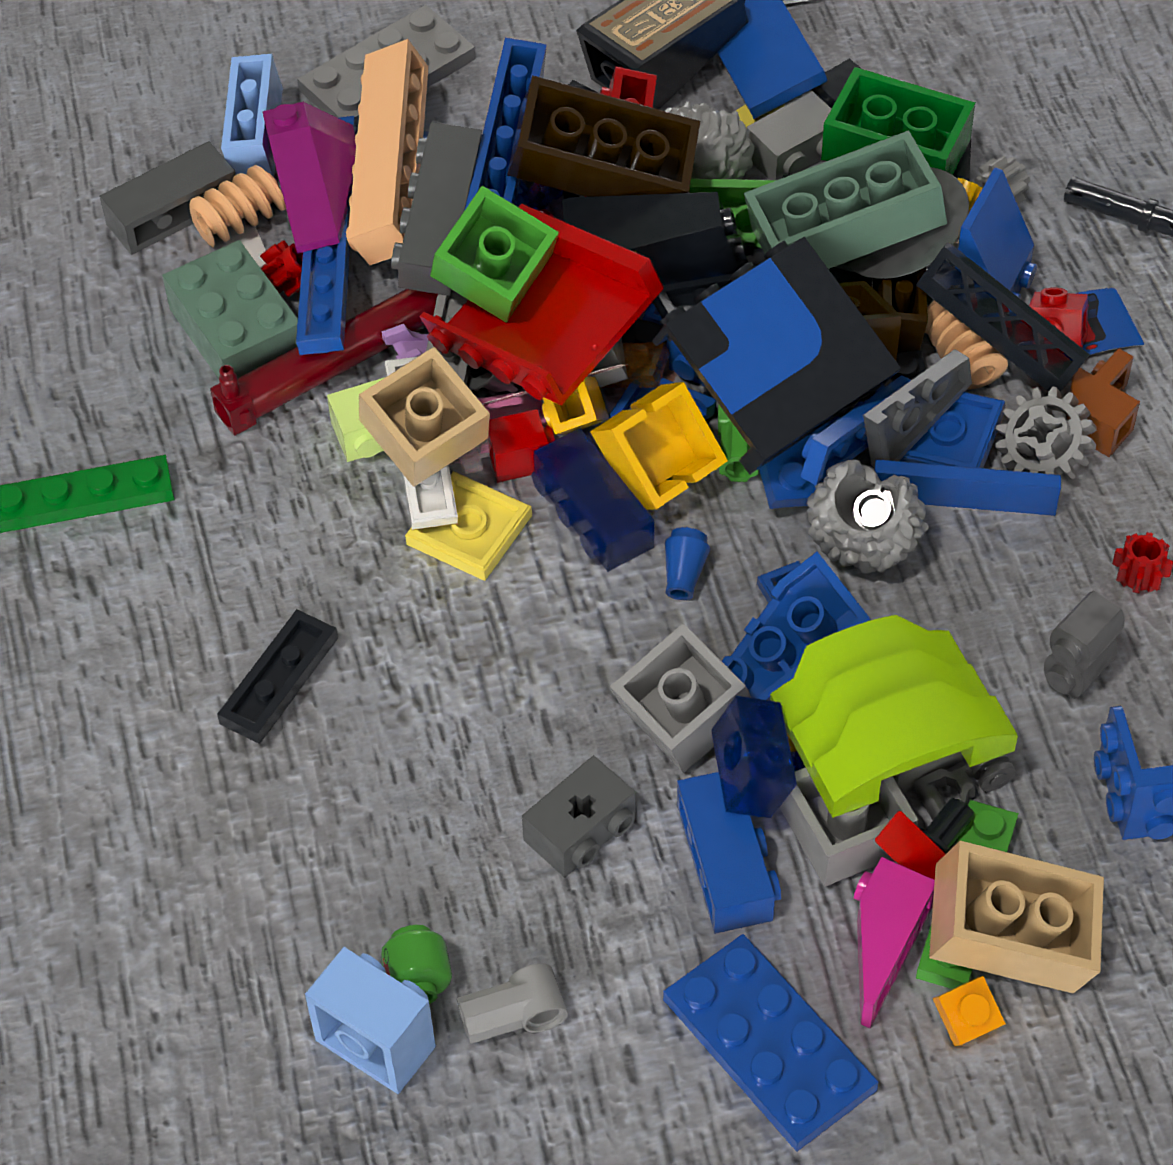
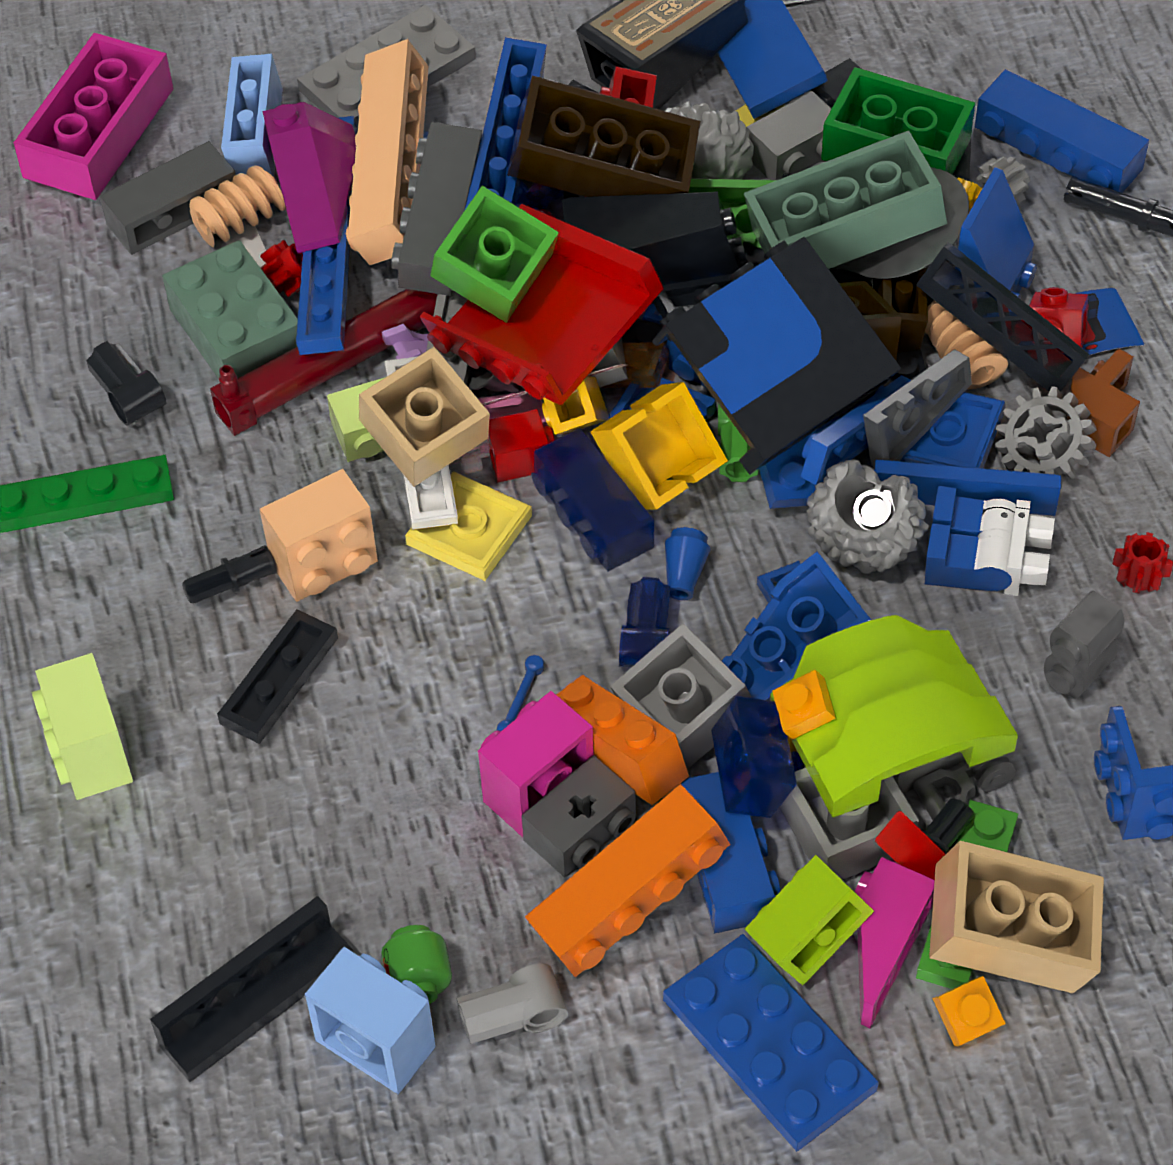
(80, 727): none -> yellowish green brick
(94, 116): none -> dark pink brick
(128, 388): none -> black piece
(230, 575): none -> black axle
(248, 990): none -> black fence
(319, 535): none -> light nougat brick
(532, 757): none -> dark pink brick
(534, 666): none -> blue hinge
(628, 740): none -> orange brick
(628, 880): none -> orange brick
(645, 620): none -> clear blue piece
(803, 704): none -> light orange plate
(808, 920): none -> lime brick
(984, 544): none -> hips
(1060, 132): none -> blue brick

